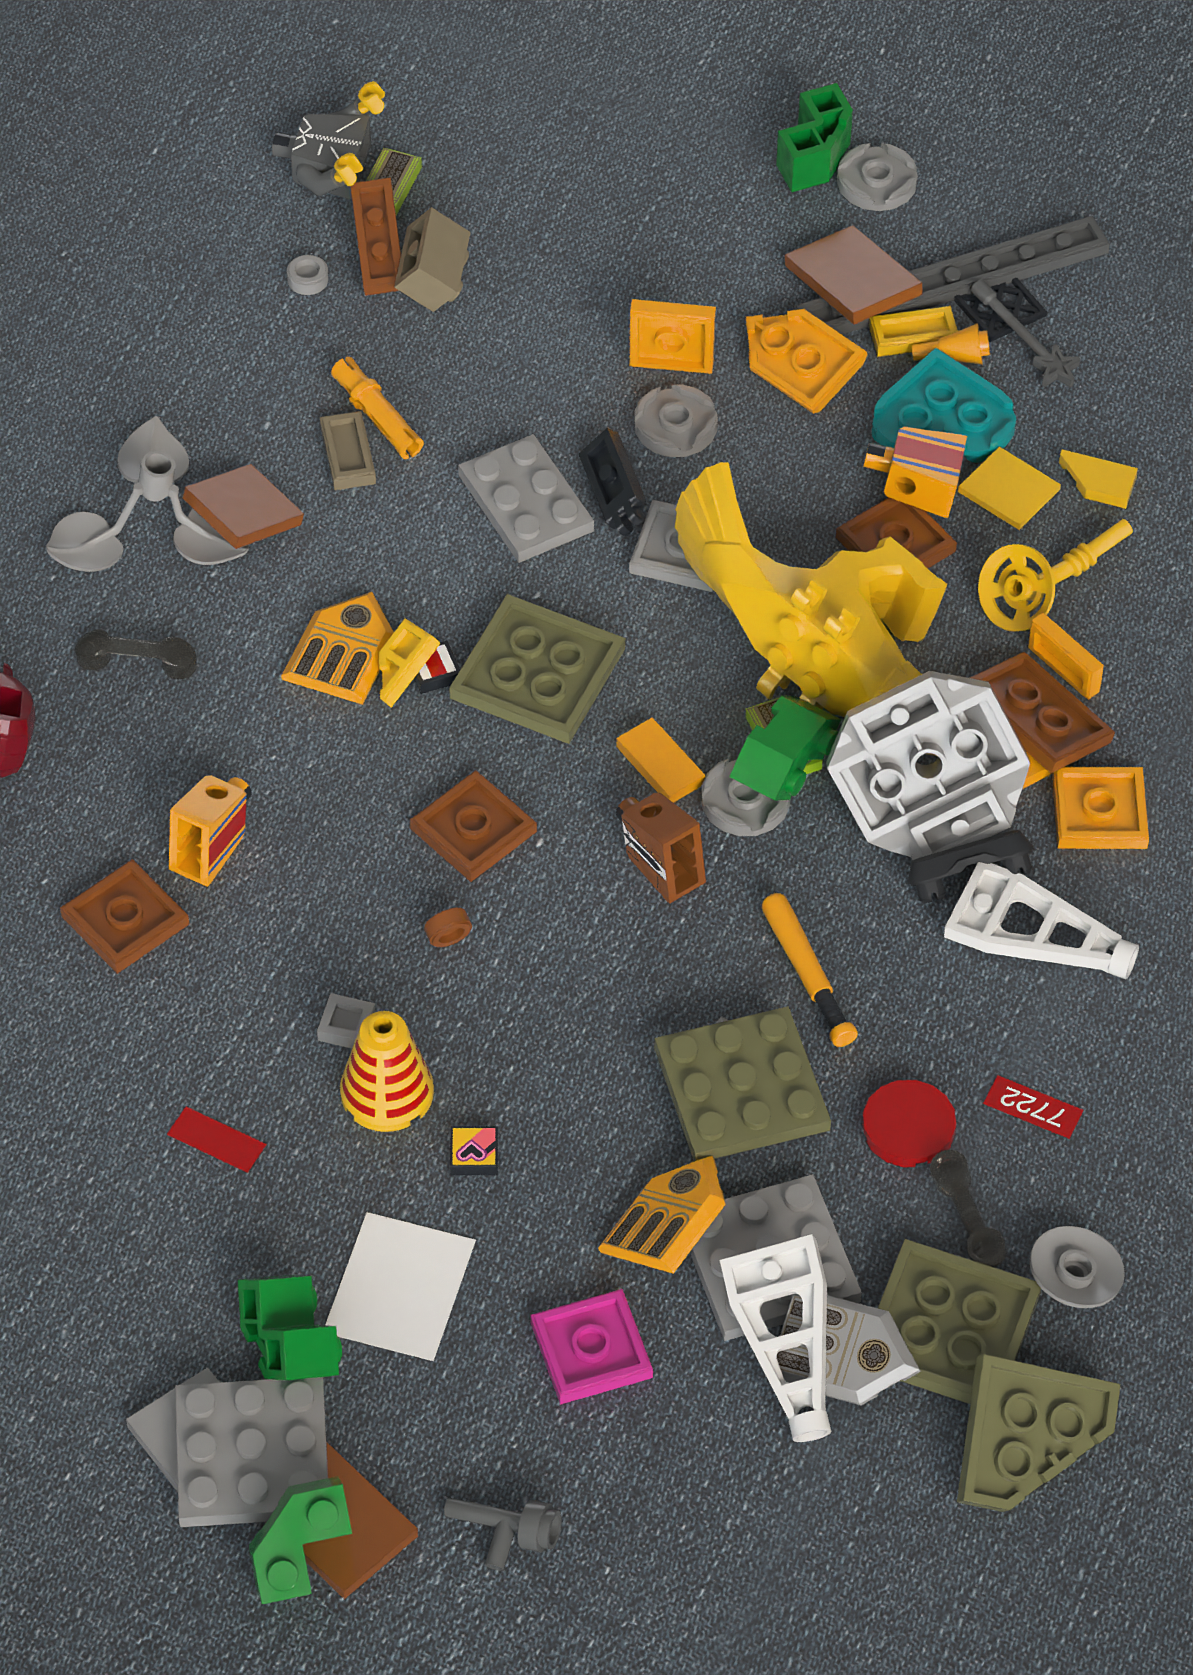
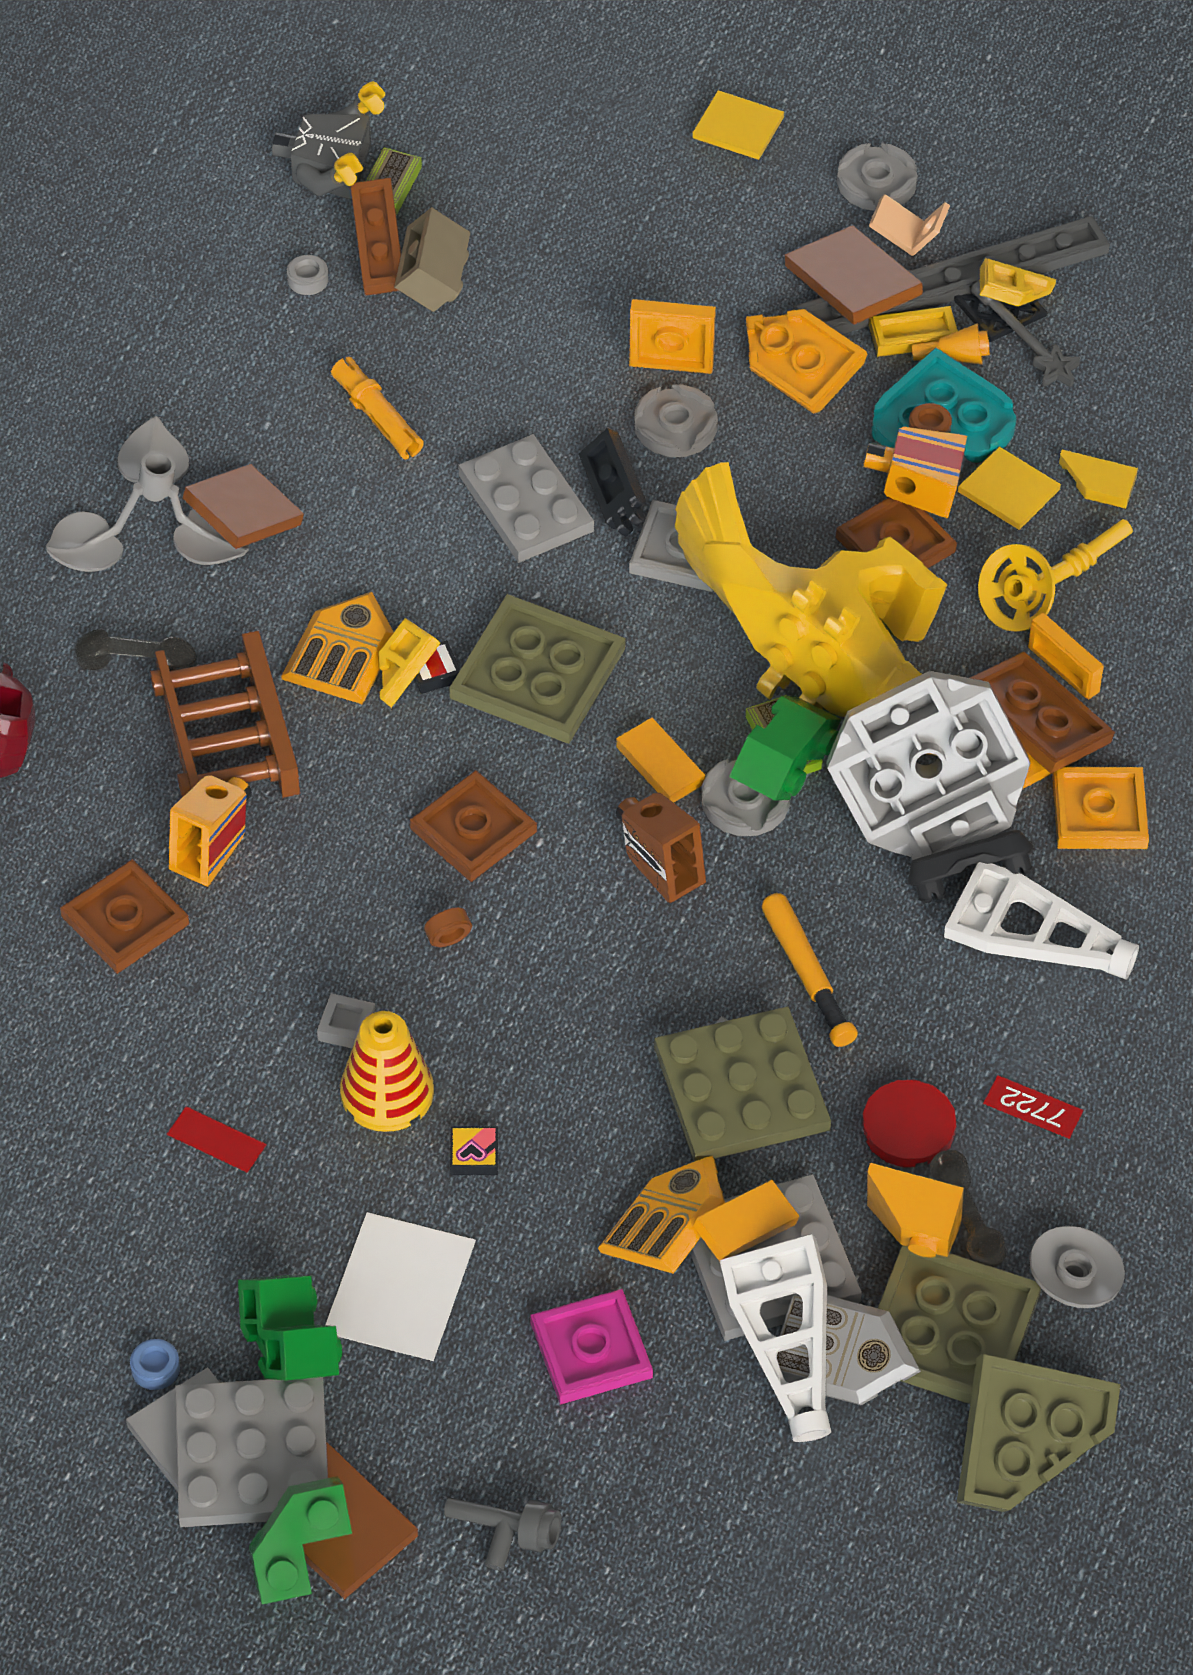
(155, 1364): none -> medium blue tile
(259, 697): none -> dark orange fence
(347, 450): dark tan tile -> none
(738, 125): none -> yellow piece
(746, 1220): none -> light orange tile
(815, 146): green brick -> none
(904, 227): none -> light nougat bracket
(916, 1209): none -> light orange slope
(931, 417): none -> dark orange tile
(1012, 283): none -> yellow tile

